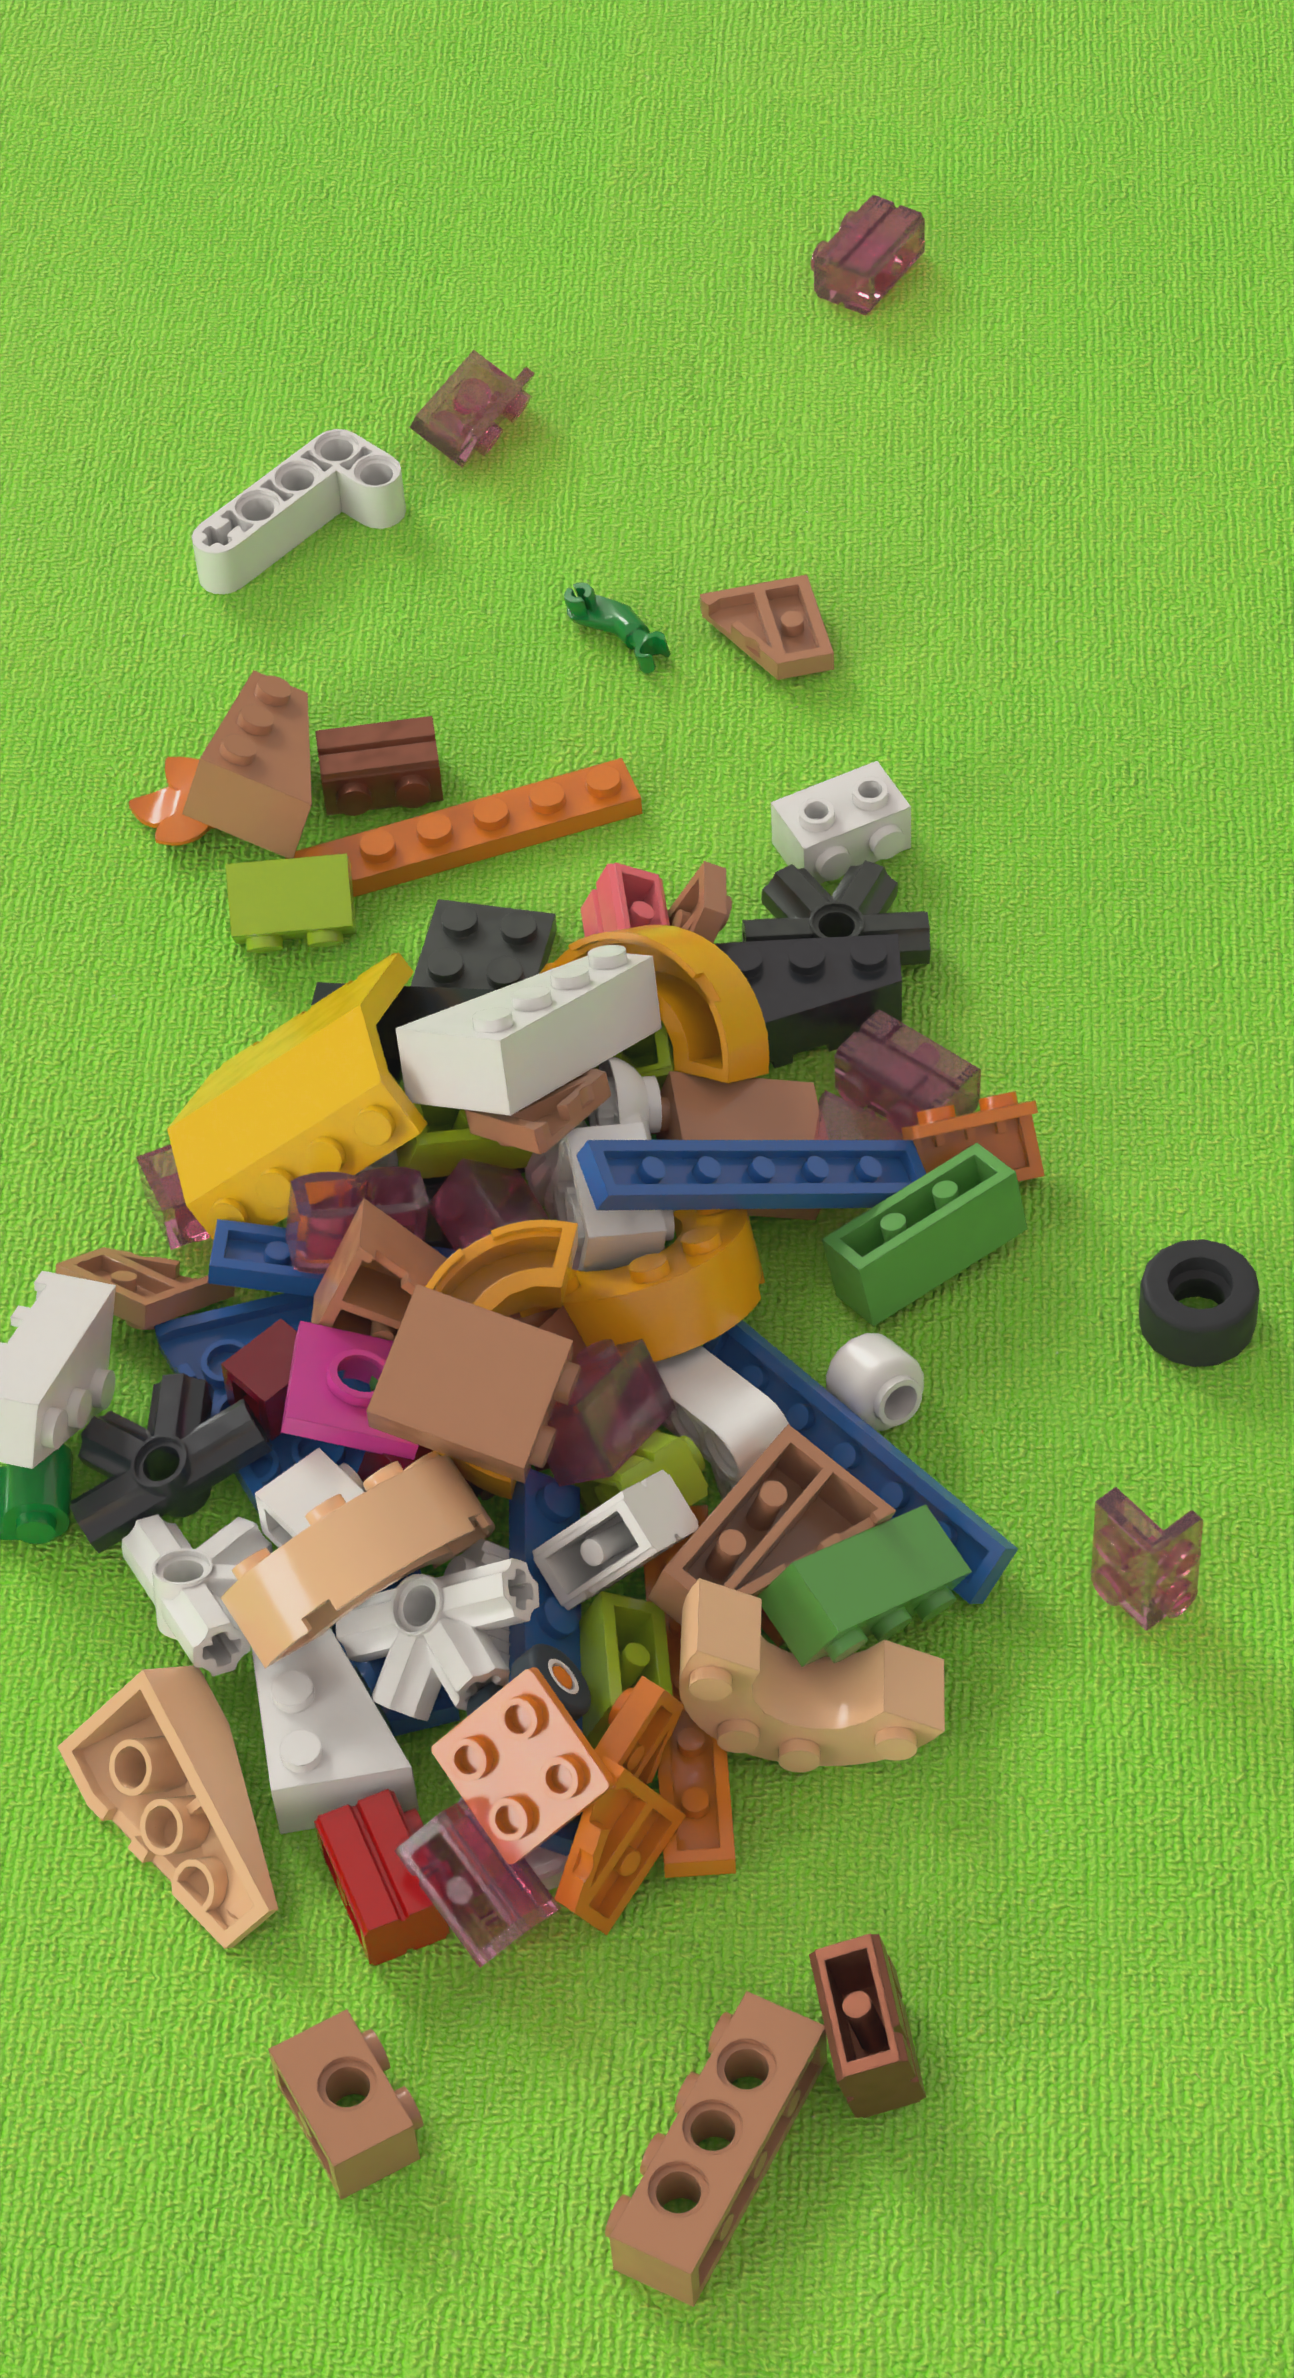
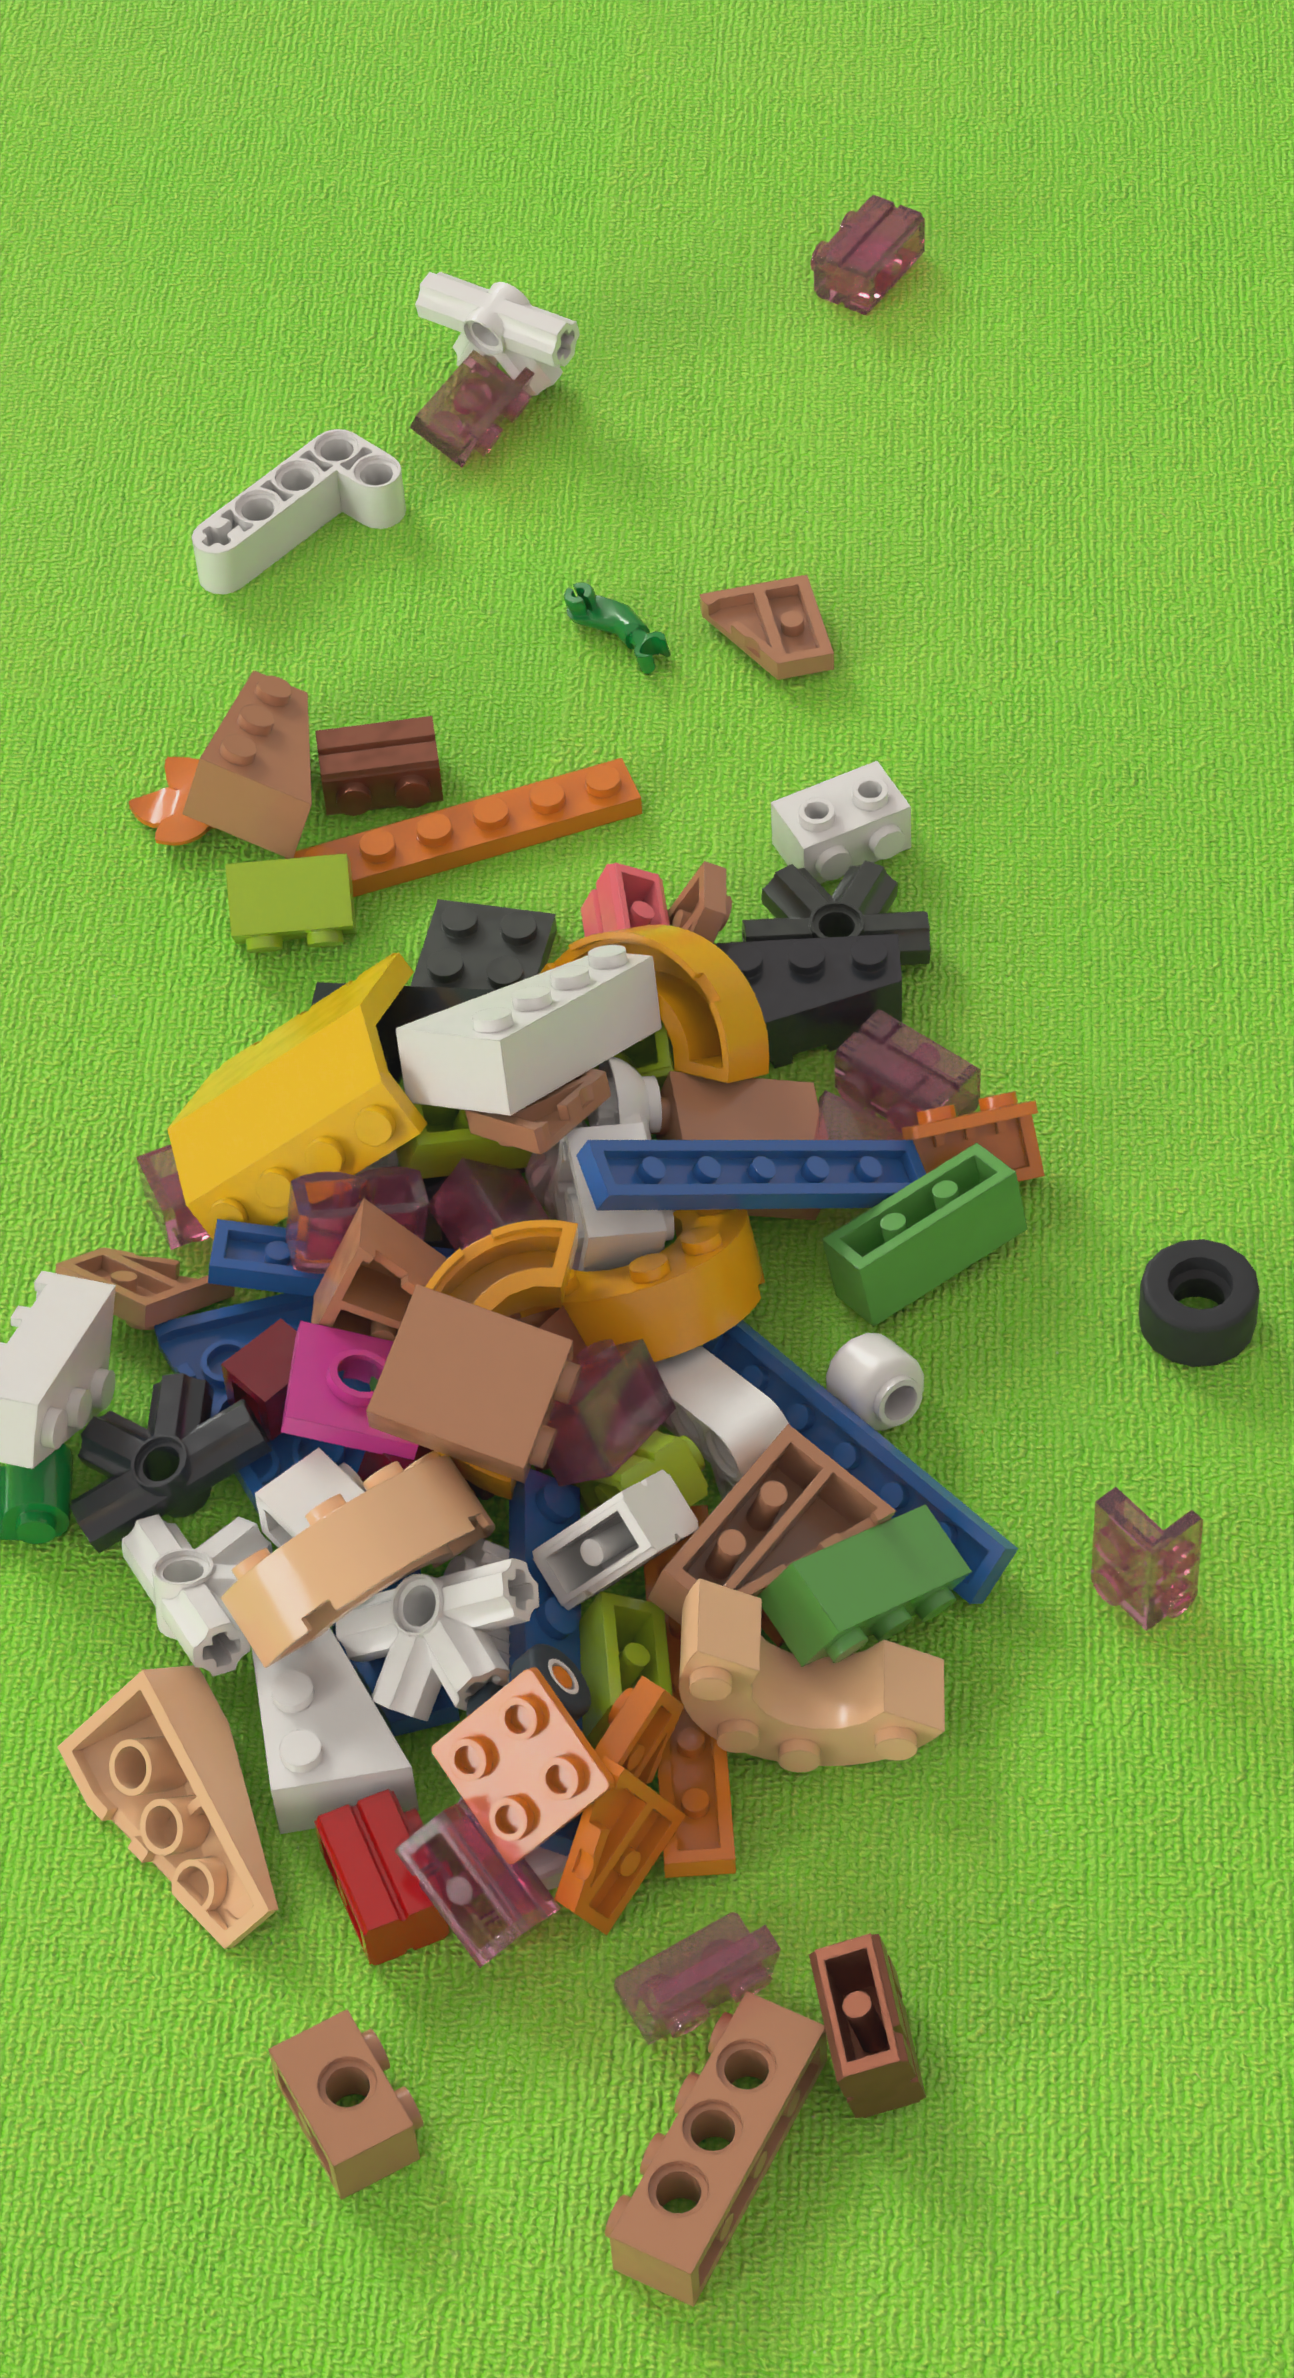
(500, 327): none -> white piece
(696, 1975): none -> bracket

